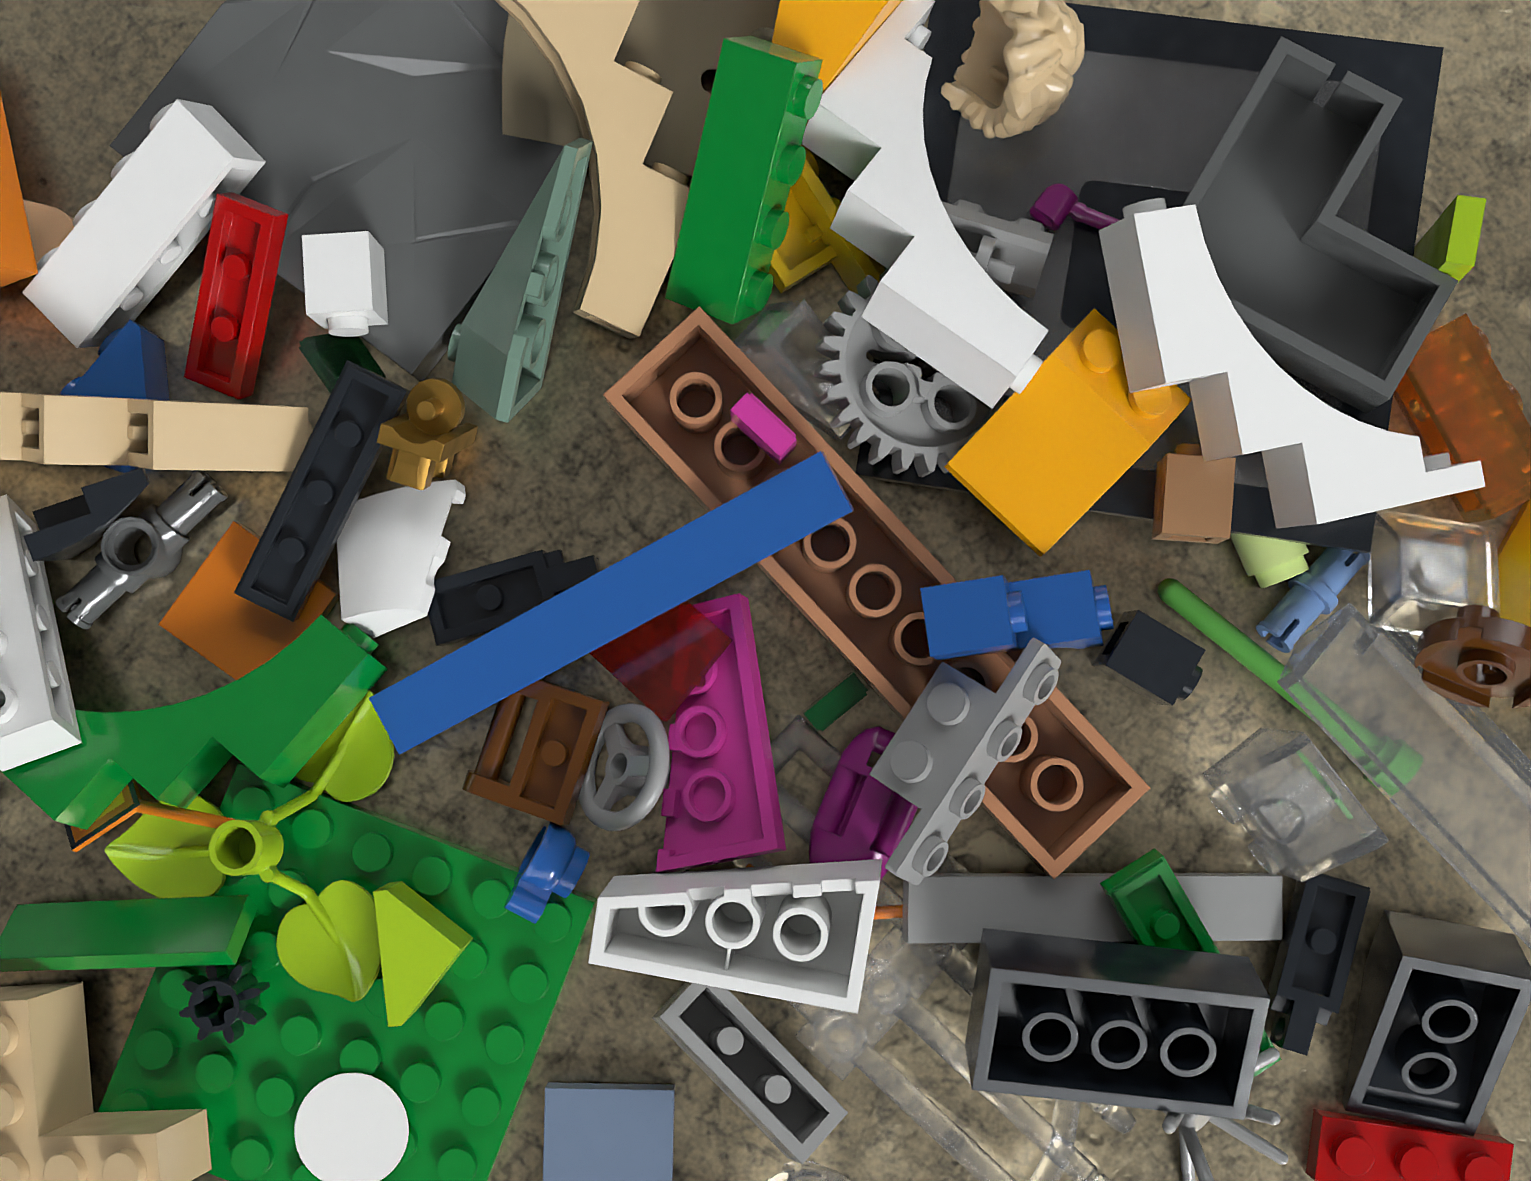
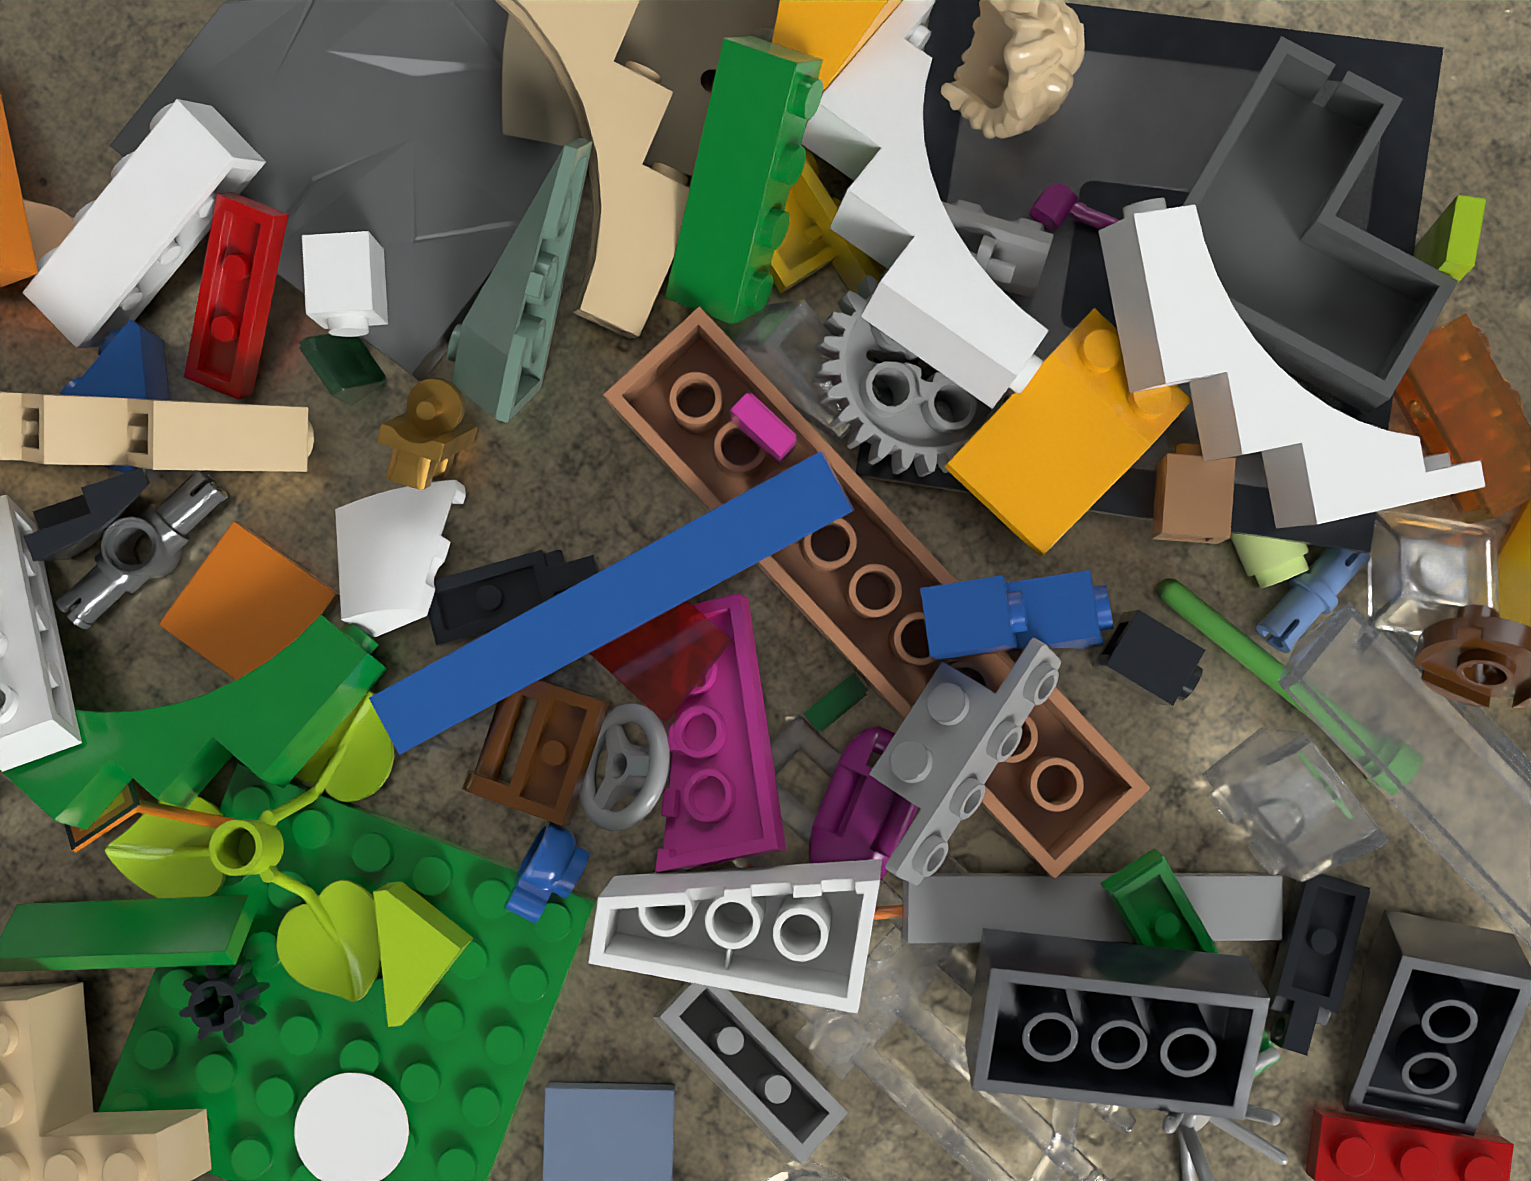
(321, 492): black tile -> none

